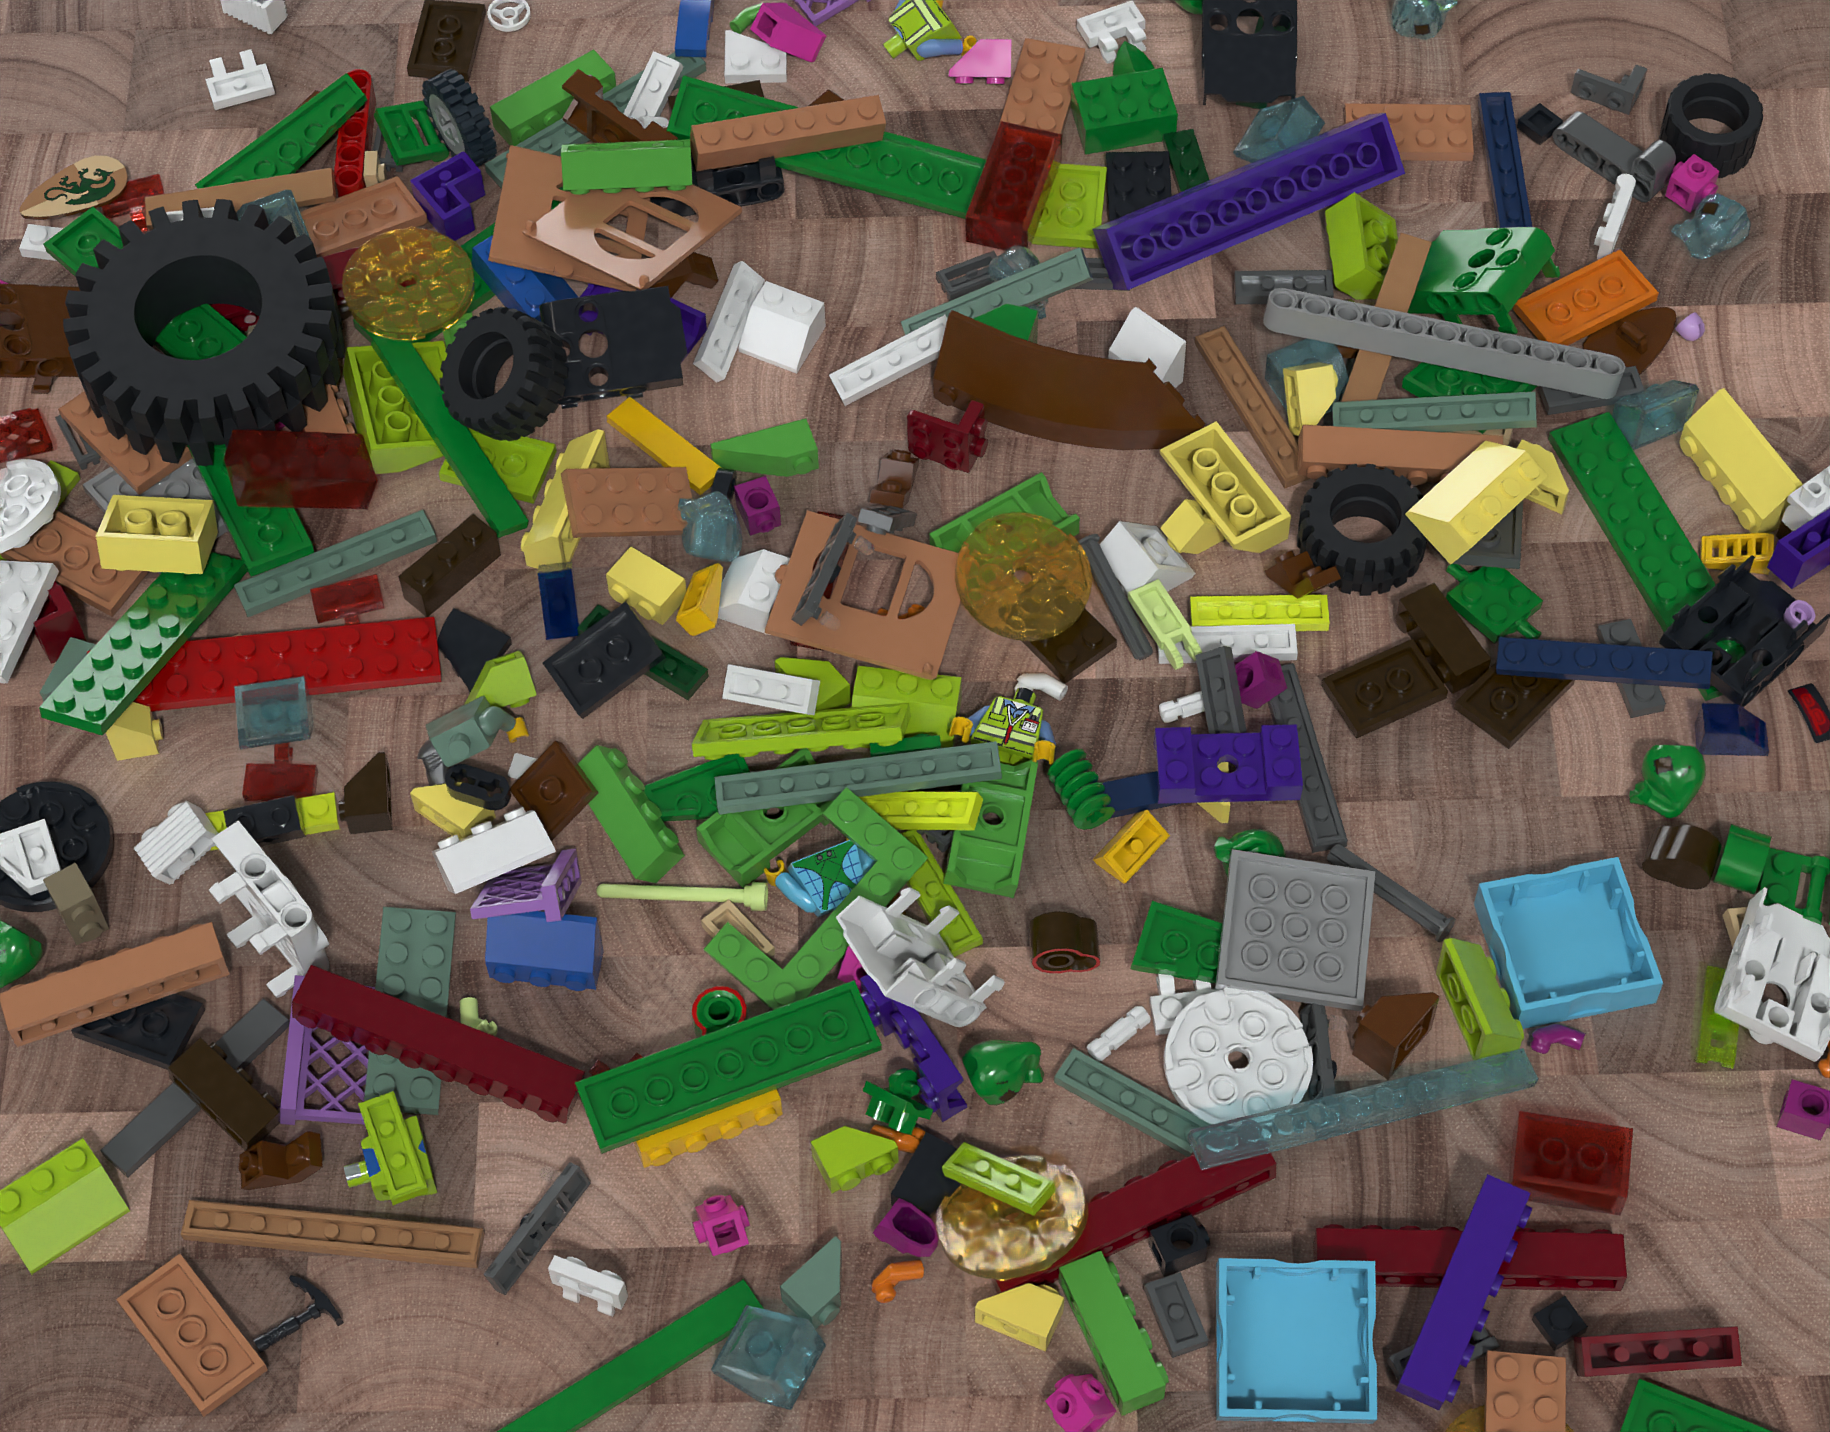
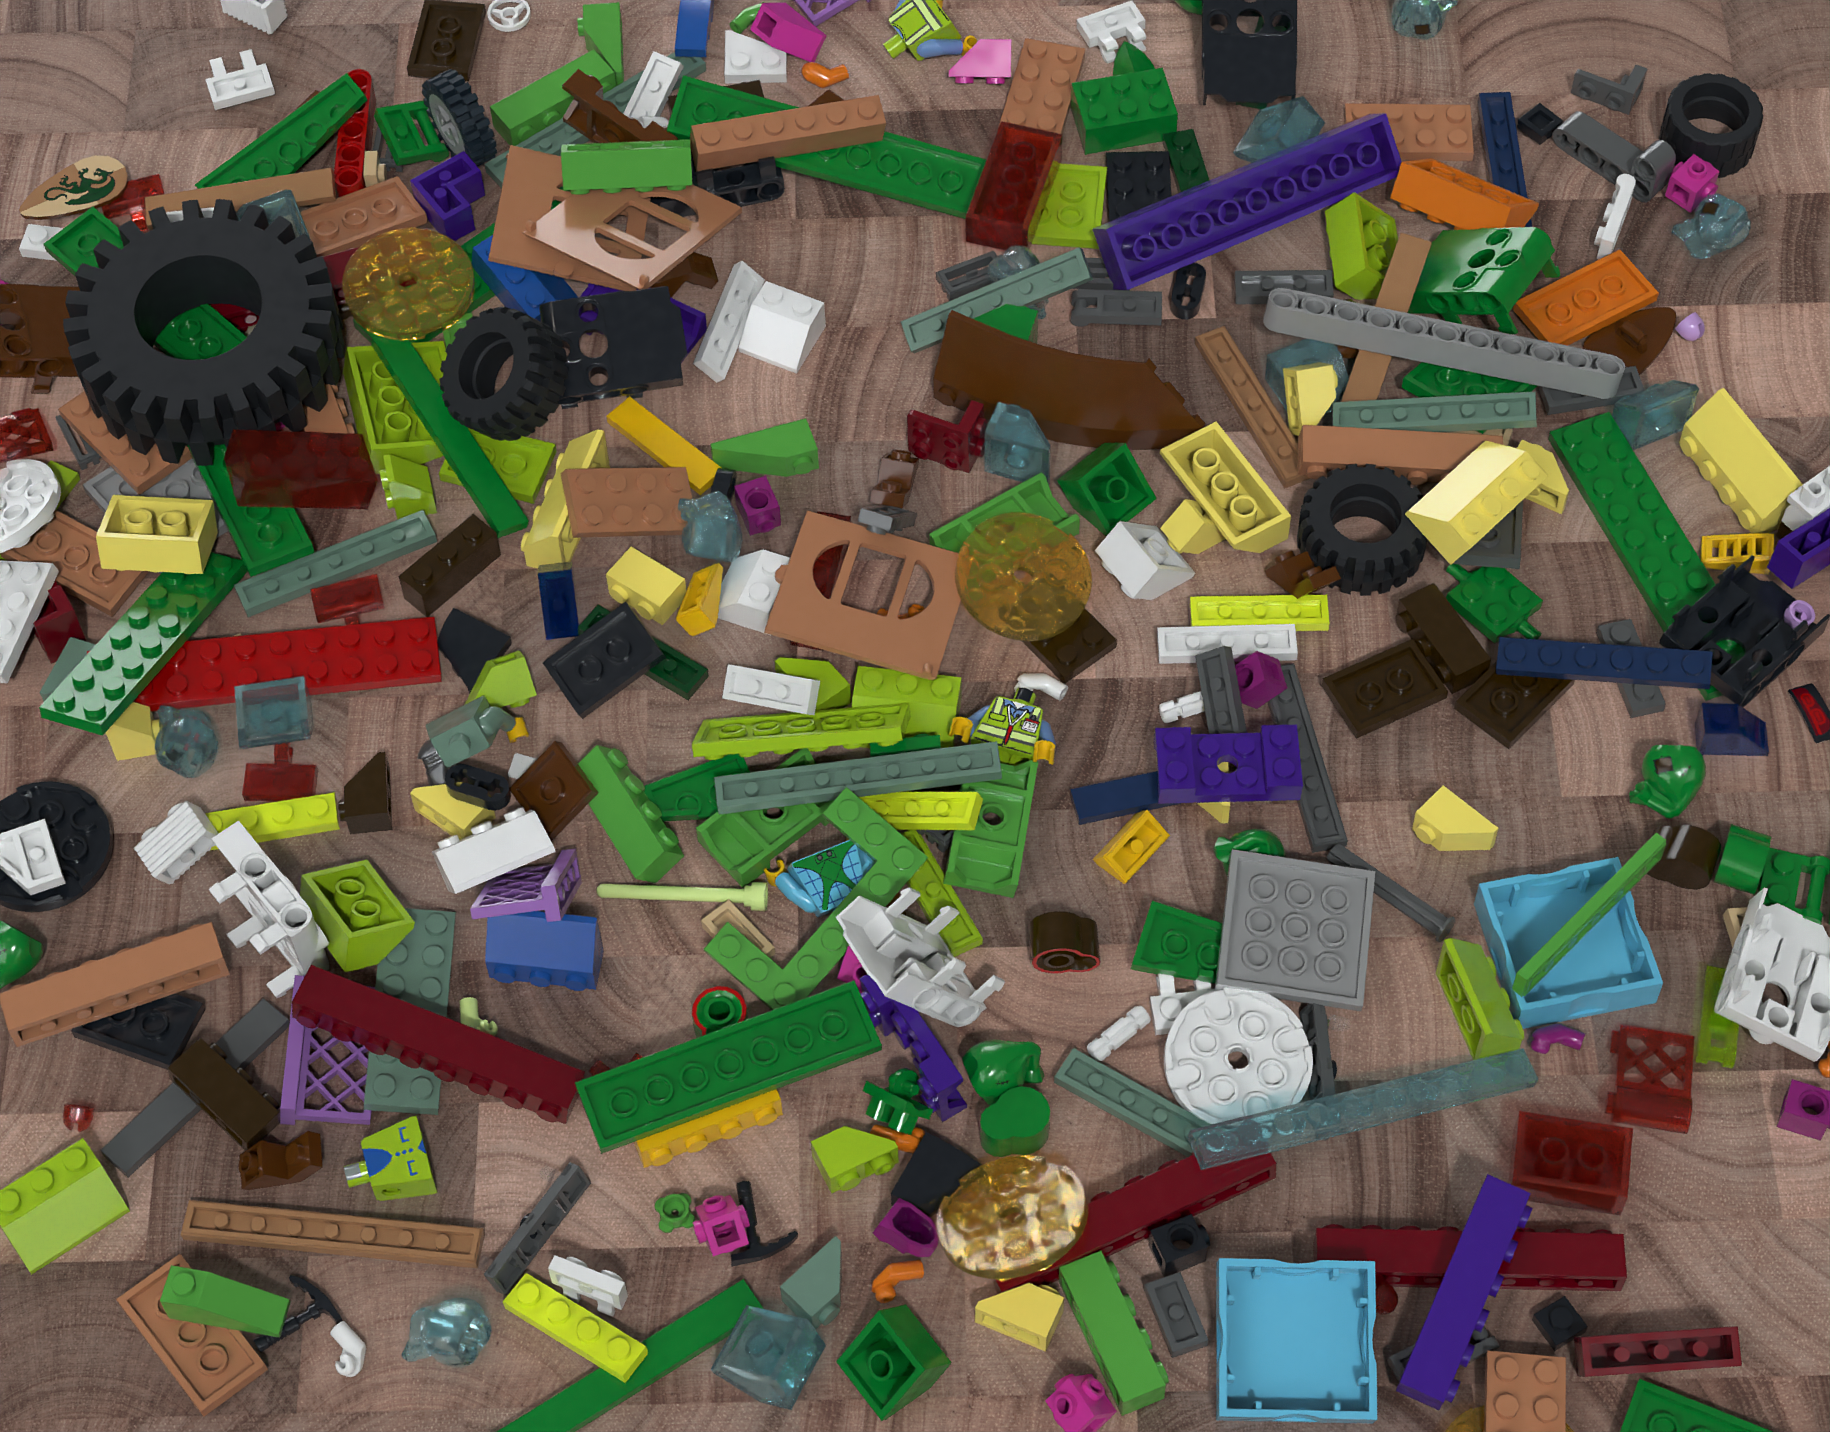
(76, 904): dark tan brick -> none
(77, 1114): none -> clear red hinge
(185, 741): none -> clear light blue piece
(222, 1302): none -> bright green slope
(270, 820): black brick -> none
(353, 1350): none -> white arm
(355, 913): none -> lime slope
(393, 1148): lime tile -> none
(407, 487): none -> lime slope
(449, 1332): none -> clear light blue piece
(575, 1327): none -> neon yellow plate
(603, 33): none -> bright green slope
(667, 1205): none -> bright green plate
(755, 1250): none -> black piece
(823, 76): none -> orange arm
(827, 571): dark grey piece -> none
(889, 362): white plate -> none
(893, 1361): none -> green slope
(999, 1178): lime tile -> none
(1015, 1123): none -> green piece
(1016, 444): none -> clear light blue slope
(1080, 790): green piece -> none
(1107, 487): none -> green slope
(1116, 307): none -> dark grey plate
(1116, 598): dark grey axle -> none
(1146, 338): white slope -> none
(1164, 621): yellowish green hinge -> none
(1193, 291): none -> black beam
(1385, 1298): none -> clear red hinge
(1393, 1030): reddish brown slope -> none
(1453, 824): none -> light yellow slope
(1458, 197): none -> orange slope
(1589, 915): none -> bright green tile
(1651, 1101): none -> clear red piece

